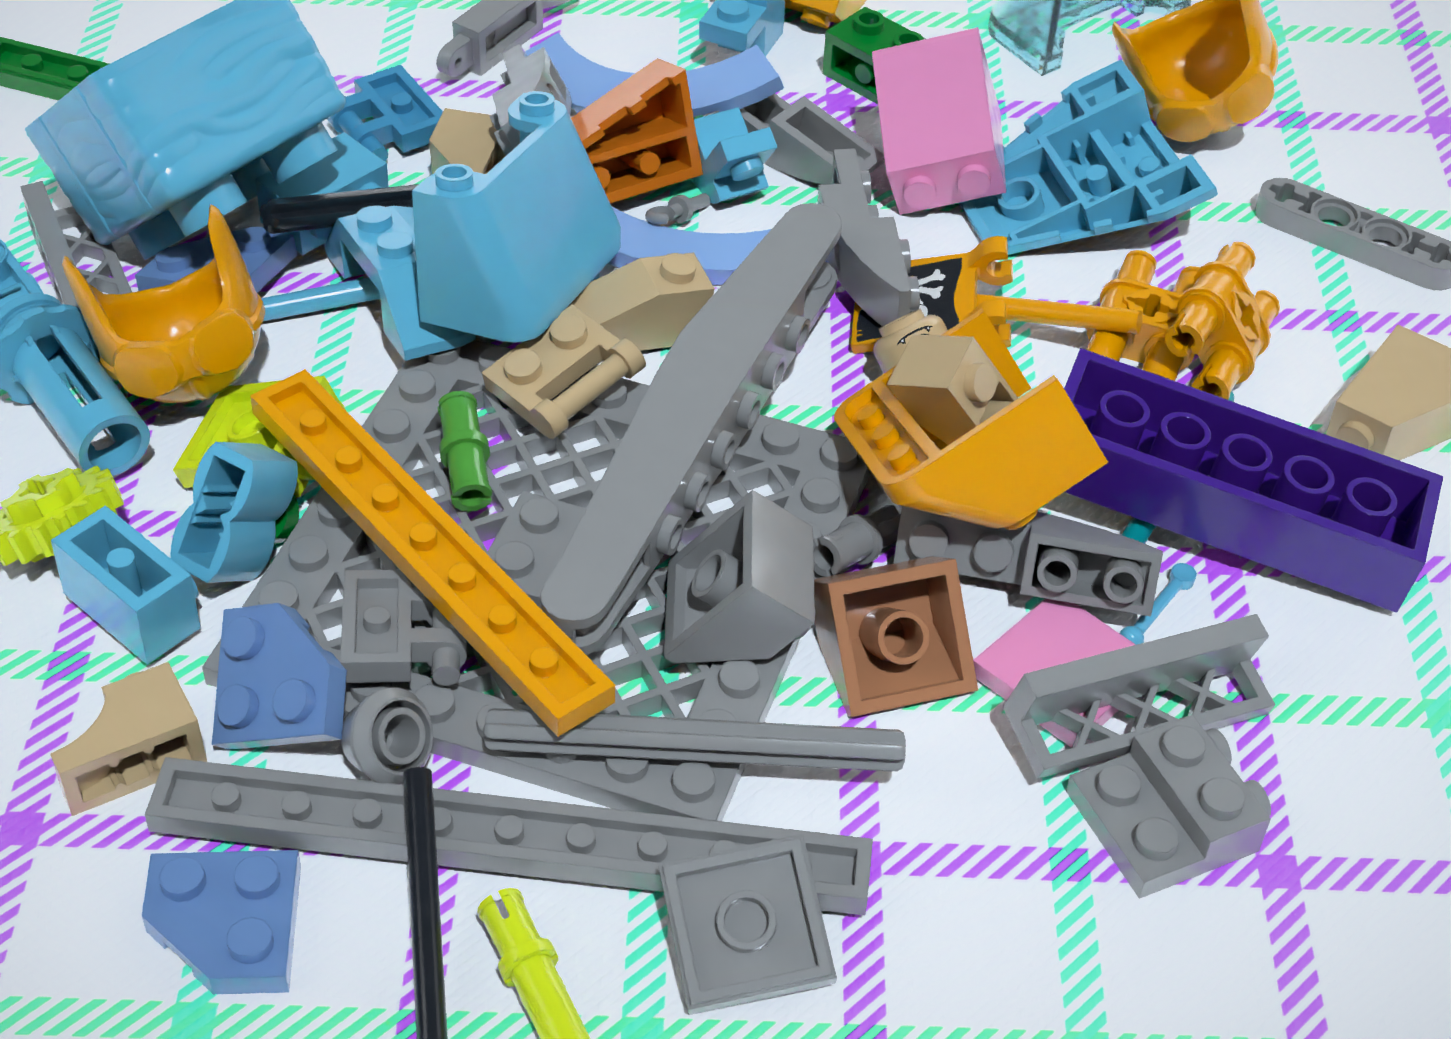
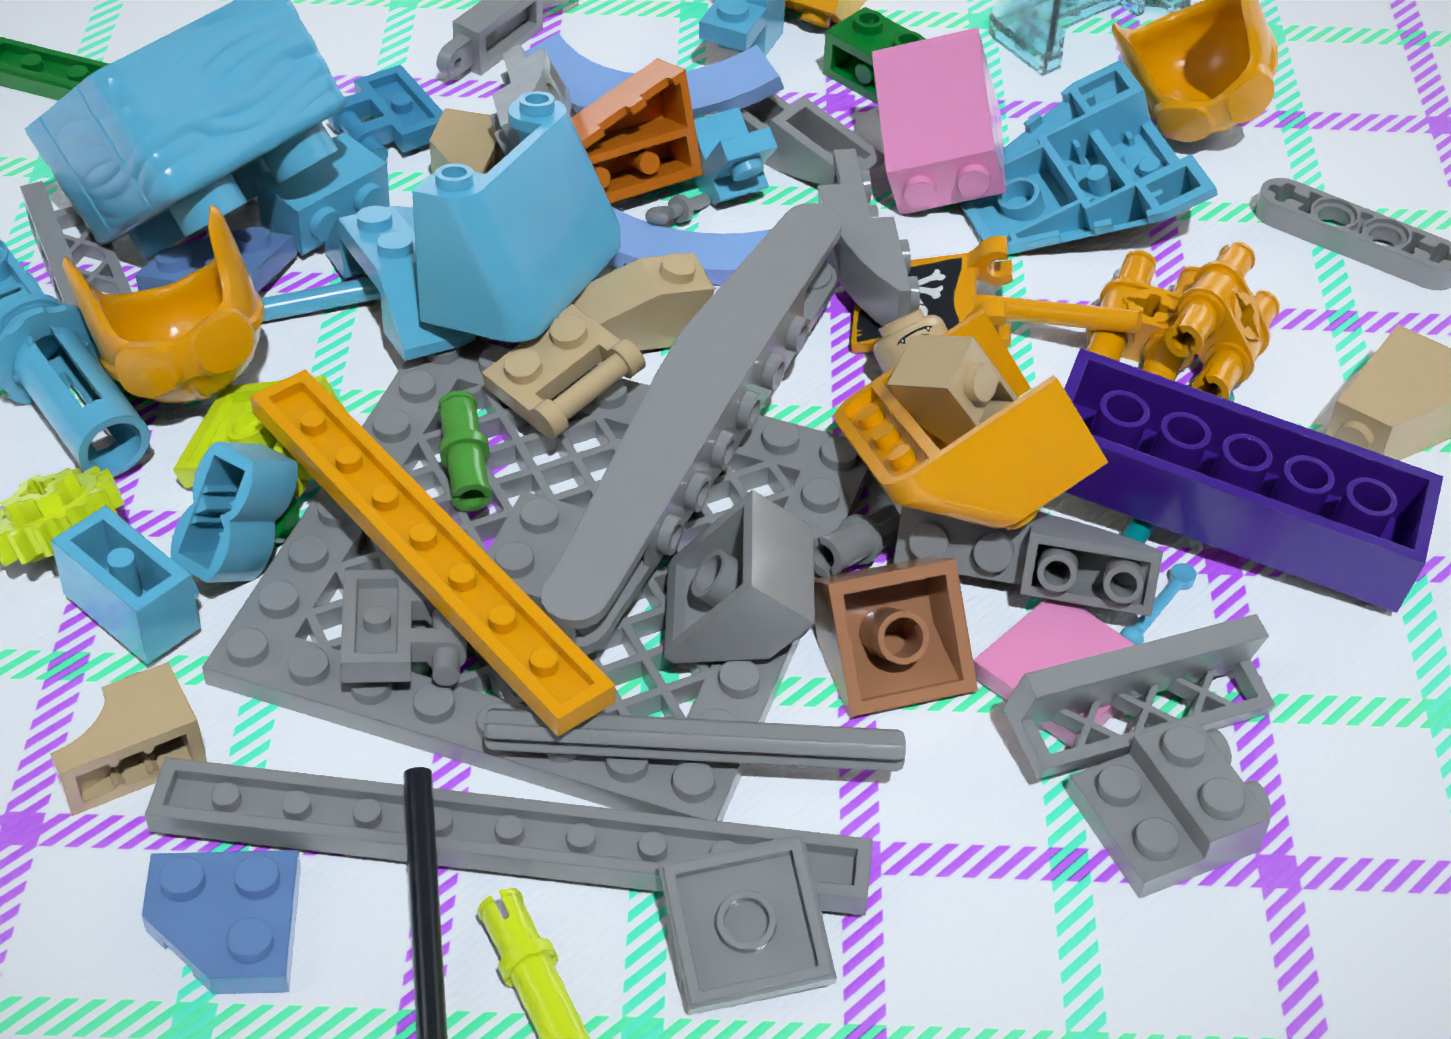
(275, 681): medium blue plate -> none
(322, 210): black axle -> none
(388, 735): light grey cone -> none

